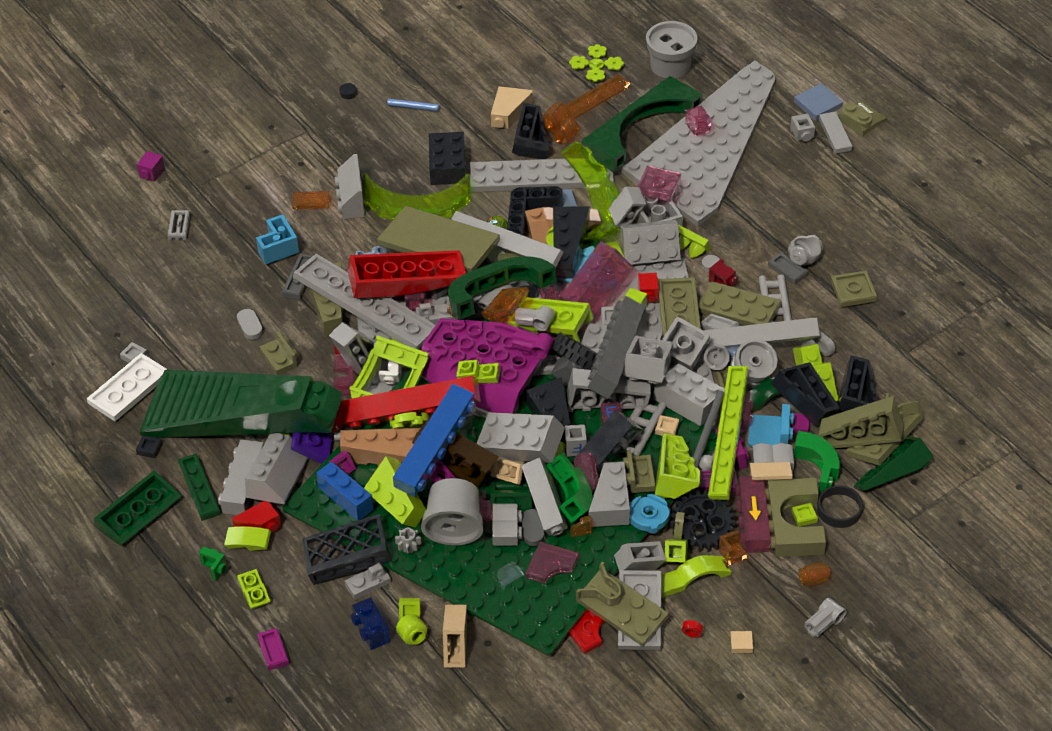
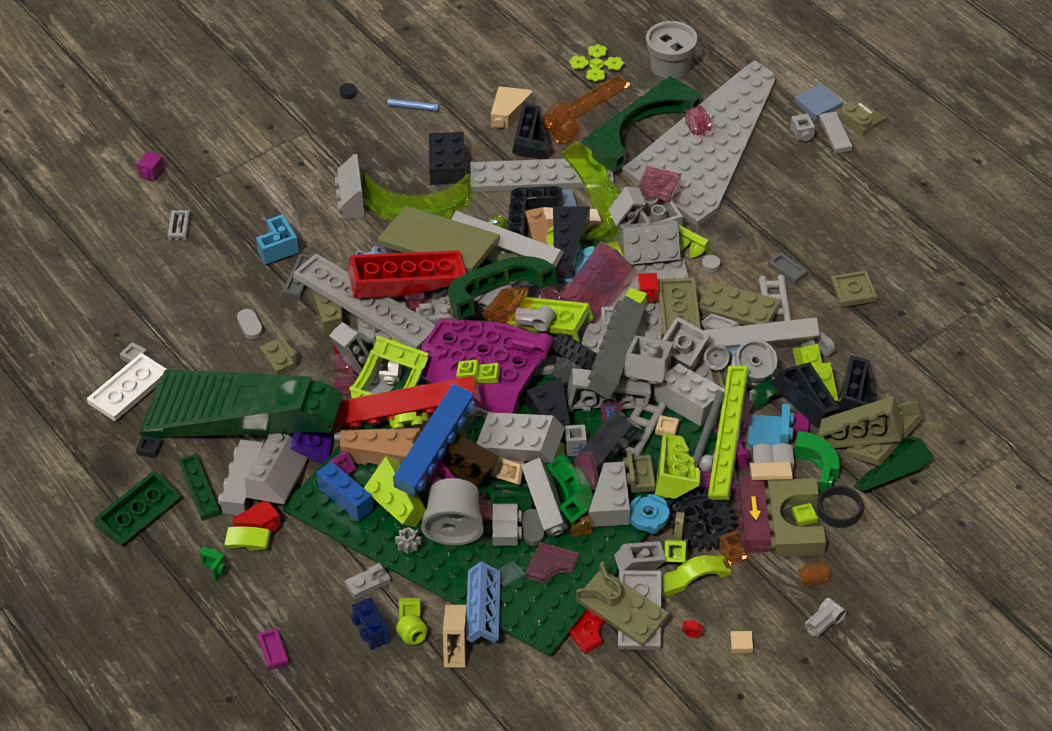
(253, 589): lime slope -> none
(310, 200): clear orange tile -> none
(349, 561): black fence -> none
(478, 599): none -> medium blue fence
(722, 274): dark red brick -> none
(805, 250): light grey hair -> none

